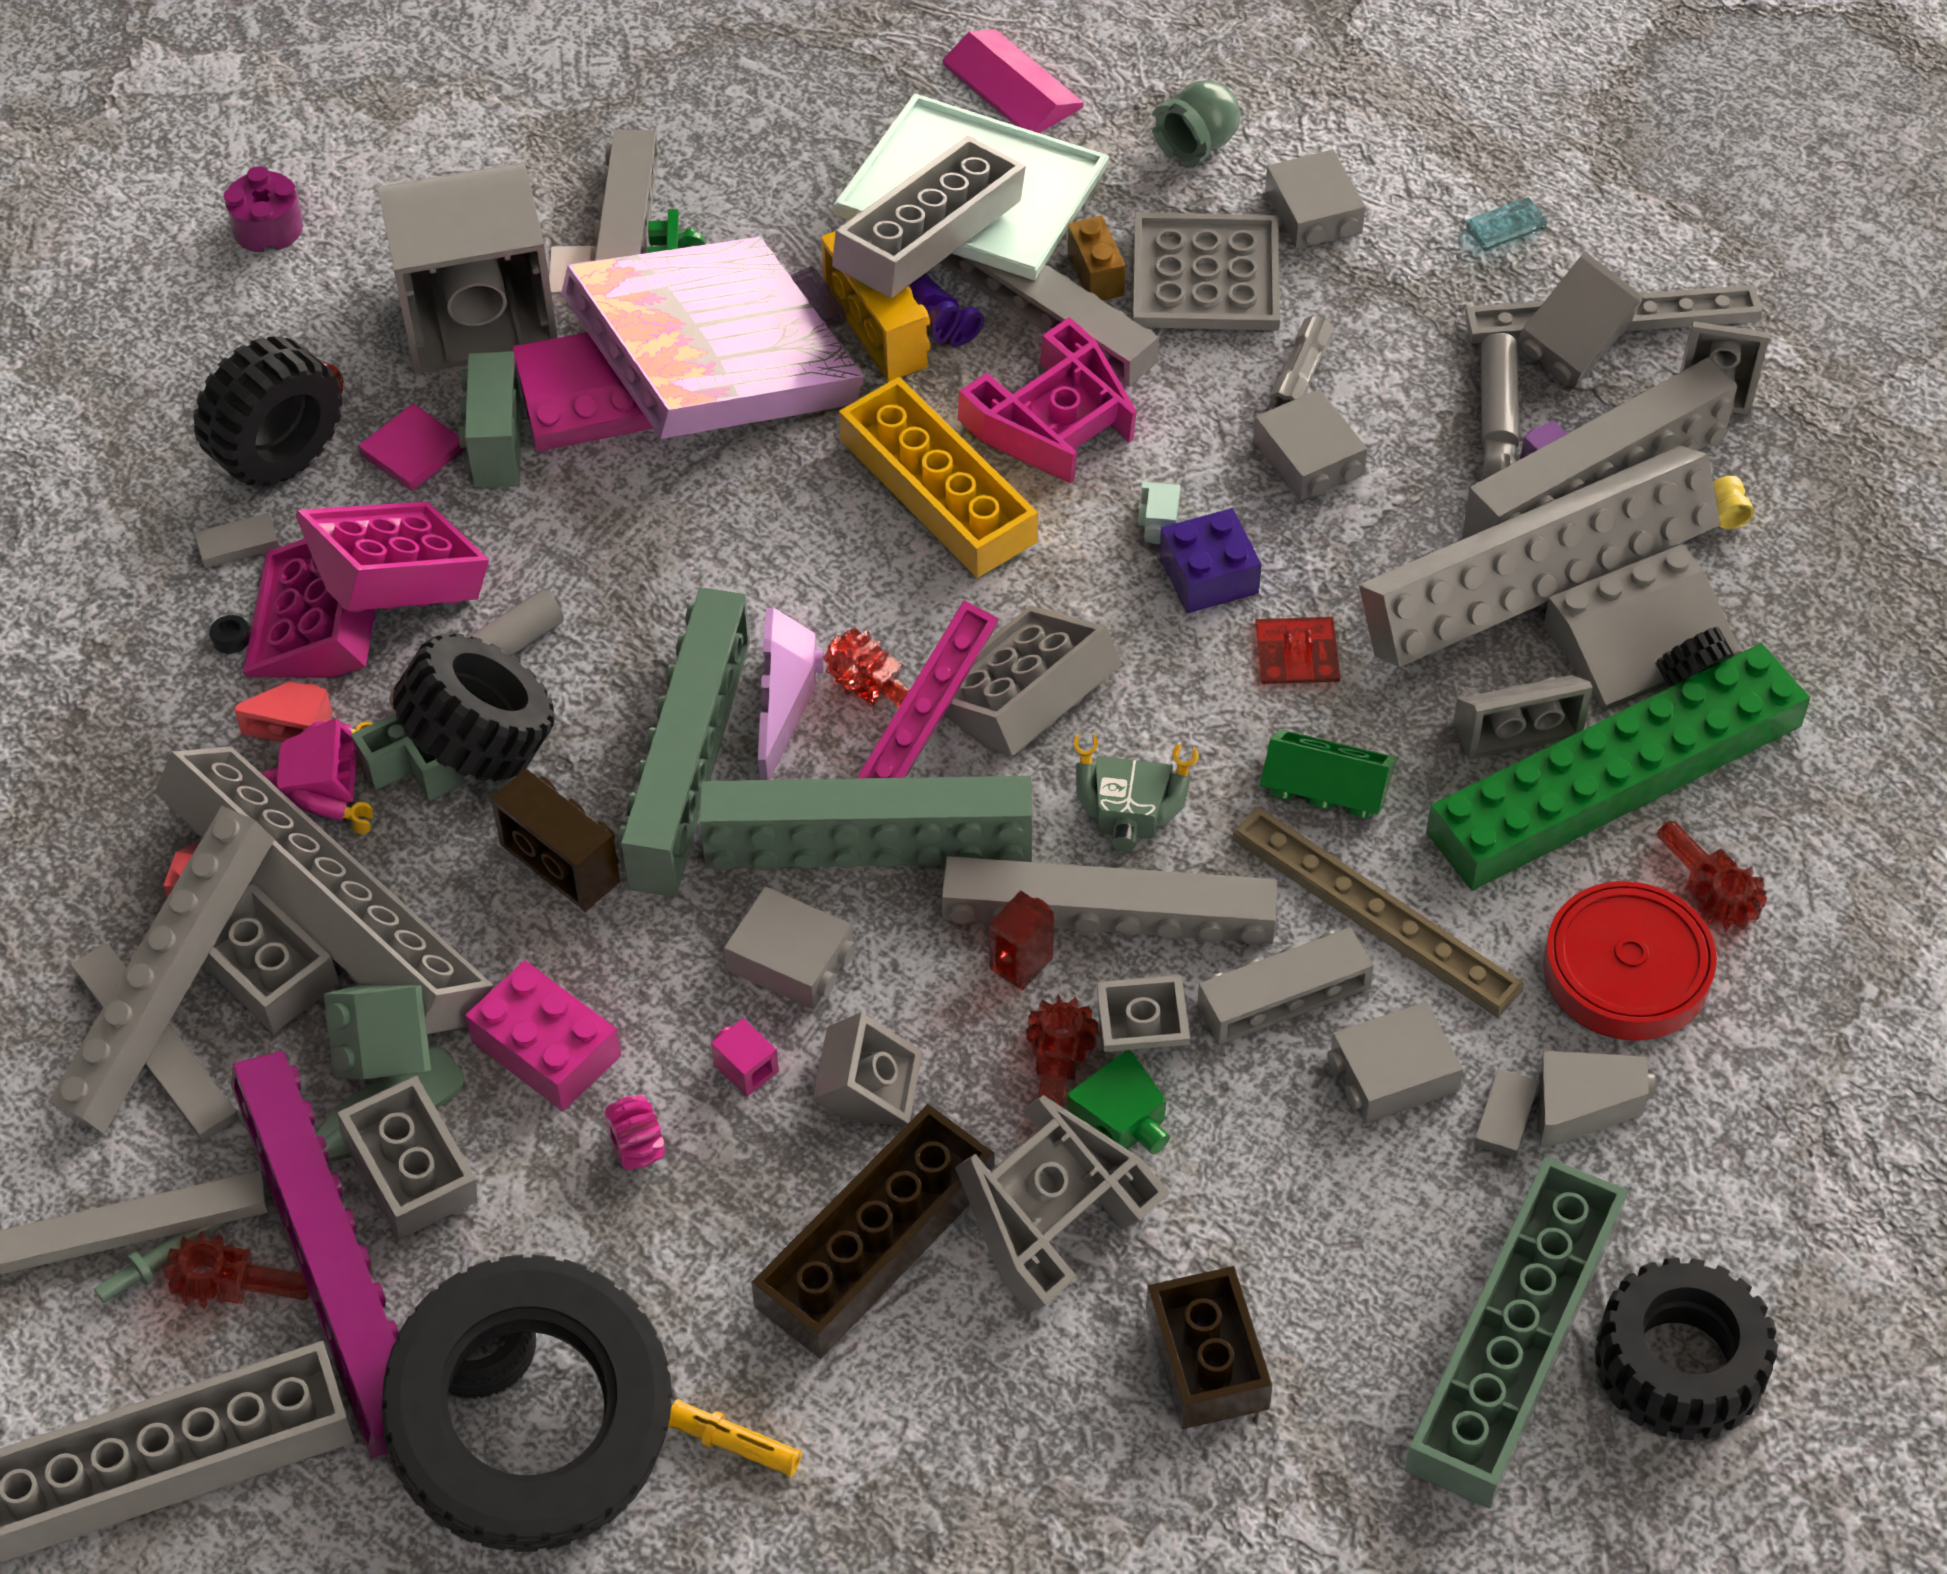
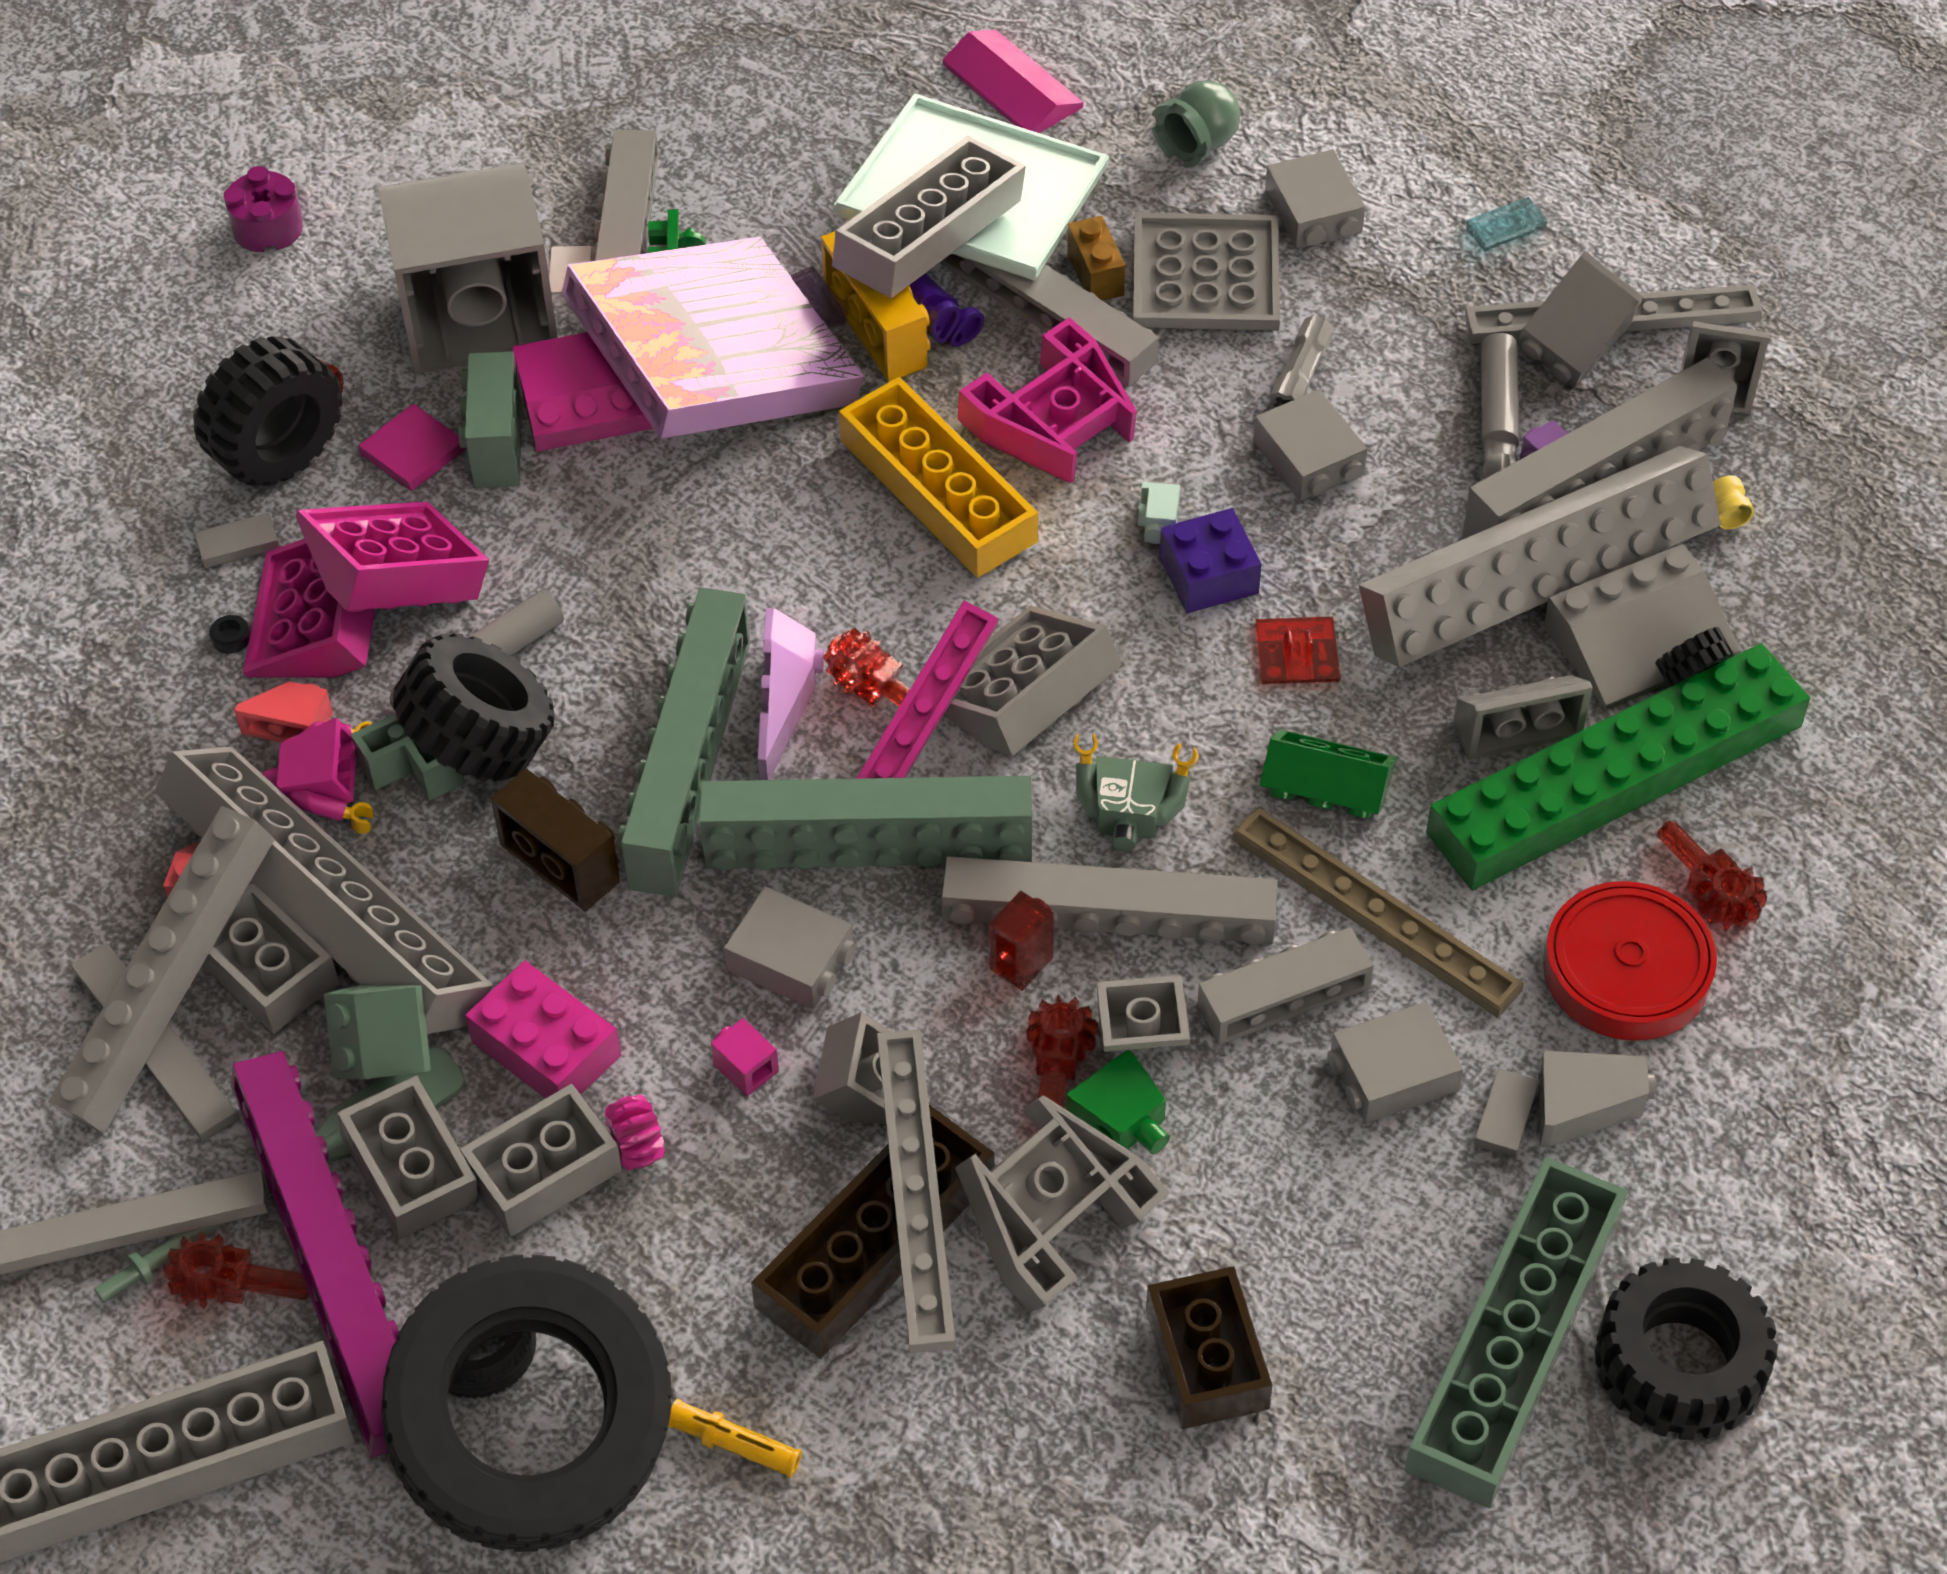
(542, 1159): none -> light grey brick
(916, 1192): none -> light grey plate

